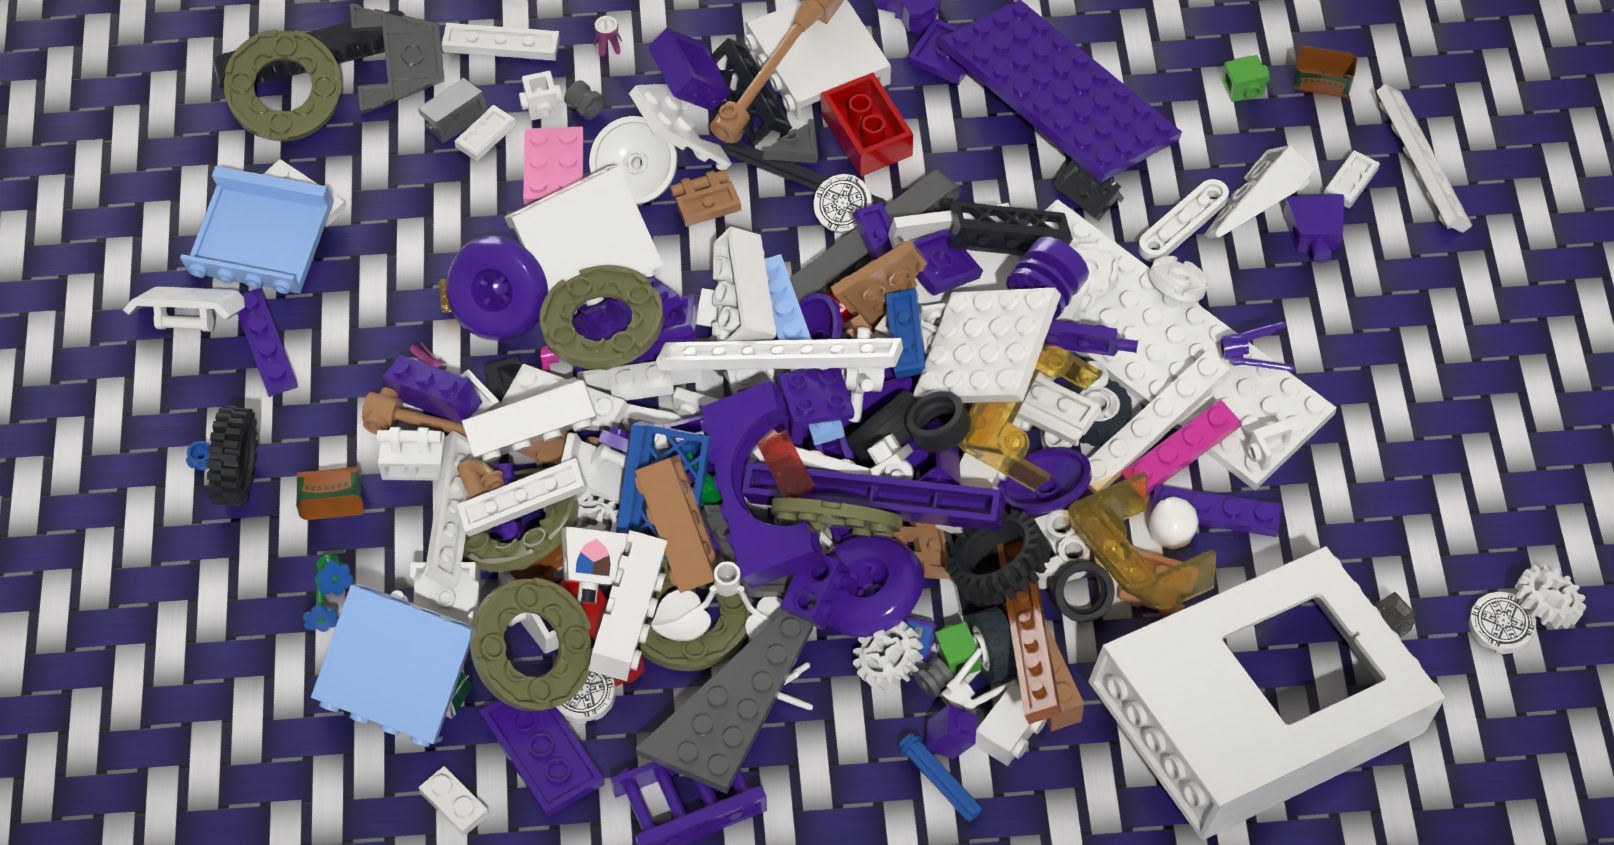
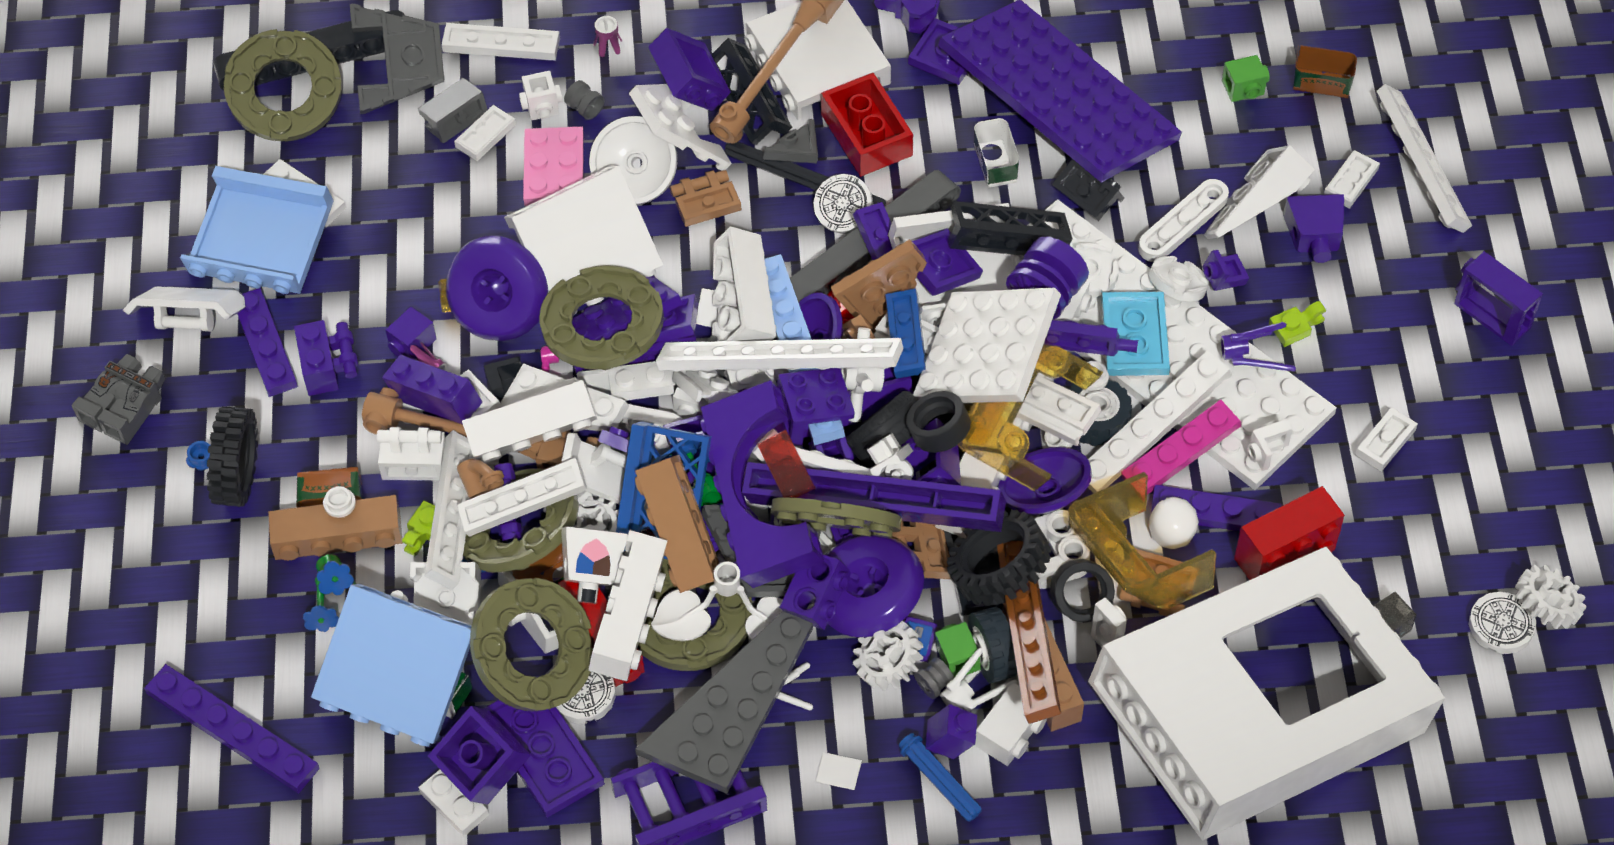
(120, 399): none -> dark grey hips
(232, 728): none -> dark purple plate
(314, 532): none -> medium nougat brick
(316, 355): none -> dark purple brick
(339, 502): none -> white plate
(410, 330): none -> dark purple brick
(419, 528): none -> lime plate
(479, 755): none -> dark purple brick
(703, 385): none -> white plate
(838, 771): none -> white sticker
(998, 133): none -> white piece
(1108, 622): none -> white plate
(1138, 318): none -> medium azure plate
(1224, 271): none -> dark purple bracket
(1289, 533): none -> red brick
(1298, 323): none -> lime plate
(1386, 439): none -> white plate
(1488, 310): none -> dark purple window

